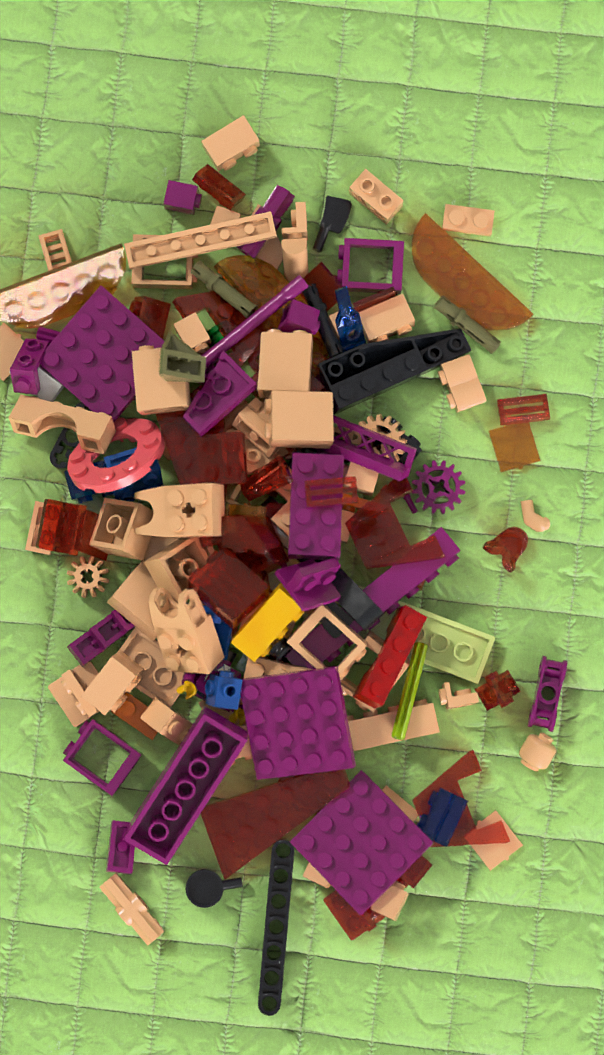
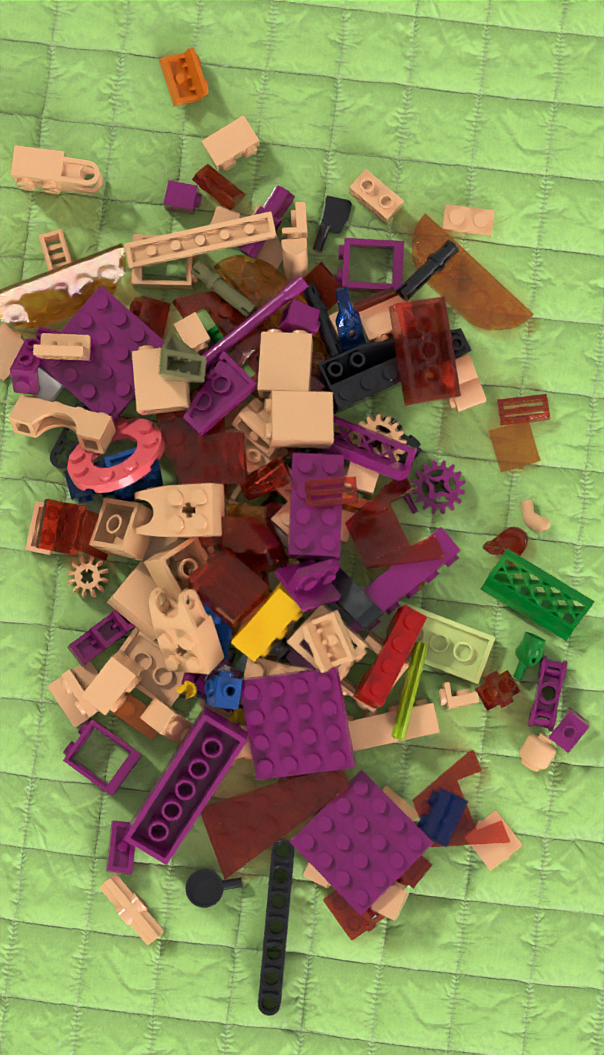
(53, 171): none -> light nougat brick
(63, 347): none -> light nougat bracket
(184, 77): none -> orange bracket
(329, 641): none -> light nougat bracket
(424, 351): none -> clear red brick
(435, 263): none -> black pin
(459, 318): olive pin -> none
(529, 653): none -> green piece
(535, 605): none -> green fence
(569, 730): none -> magenta bracket

